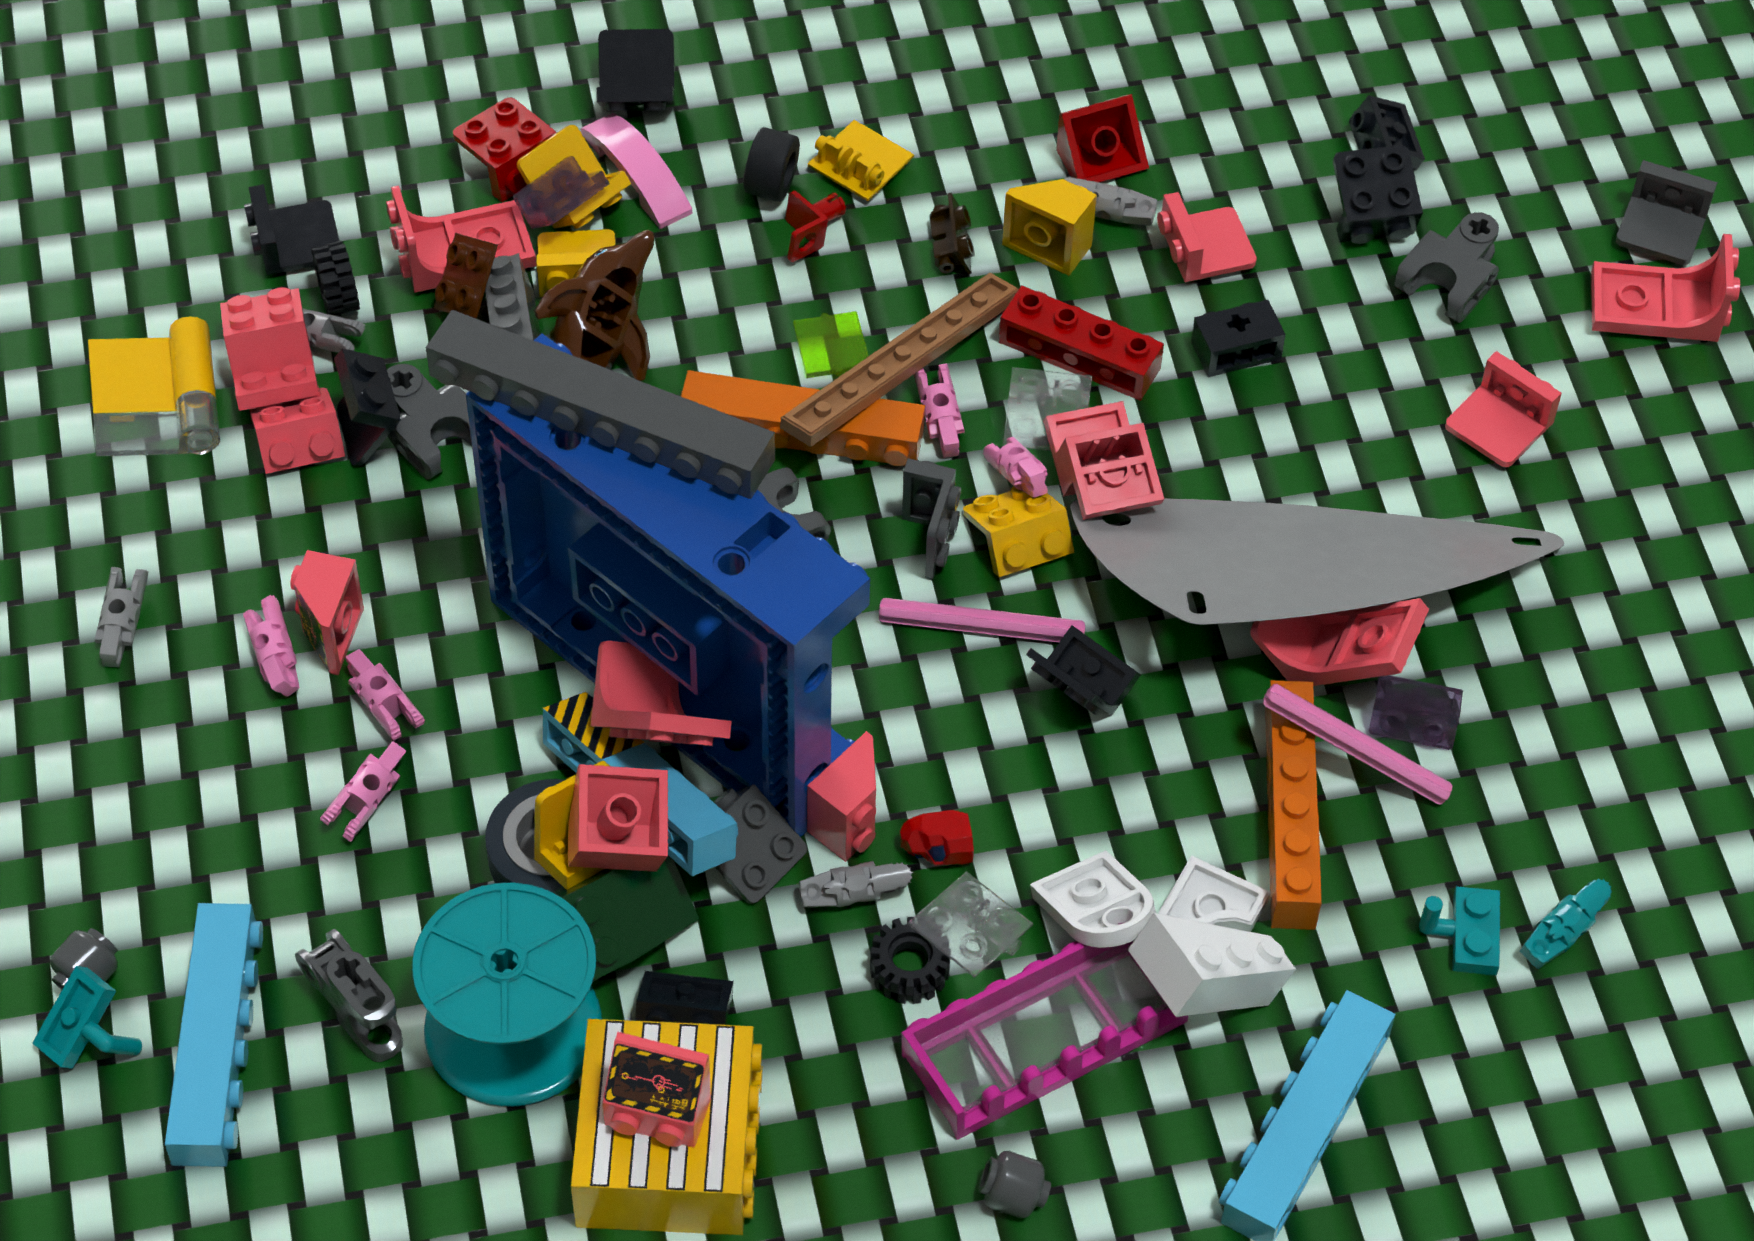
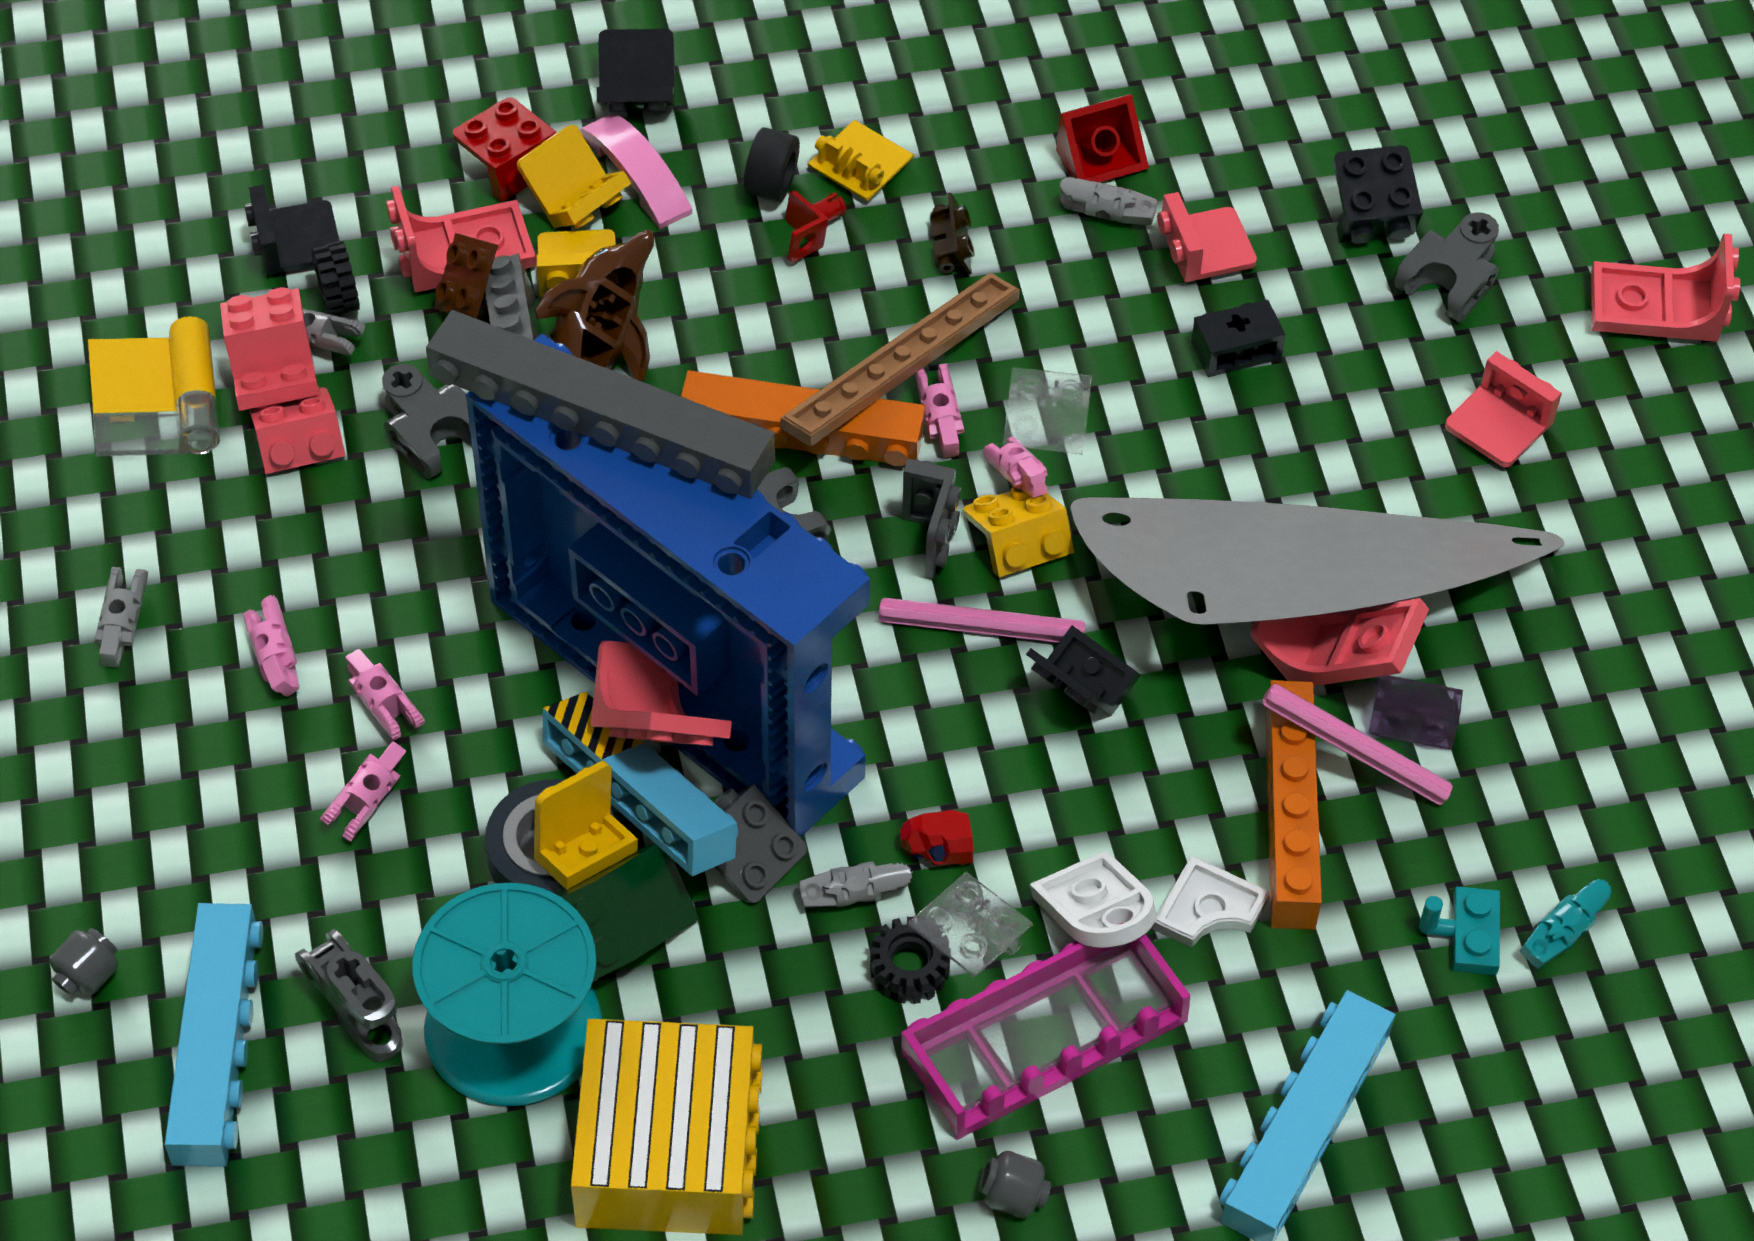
(76, 1020): teal plate -> none
(328, 604): coral slope -> none
(368, 405): black bracket -> none
(558, 192): bracket -> none
(618, 818): coral slope -> none
(657, 1090): slope -> none
(683, 999): black bracket -> none
(830, 343): clear neon green piece -> none
(844, 801): coral slope -> none
(1050, 223): yellow slope -> none
(1081, 342): red brick -> none
(1103, 460): coral bracket -> none
(1209, 965): white wedge -> none
(1385, 124): black bracket -> none
(1666, 213): dark grey bracket -> none

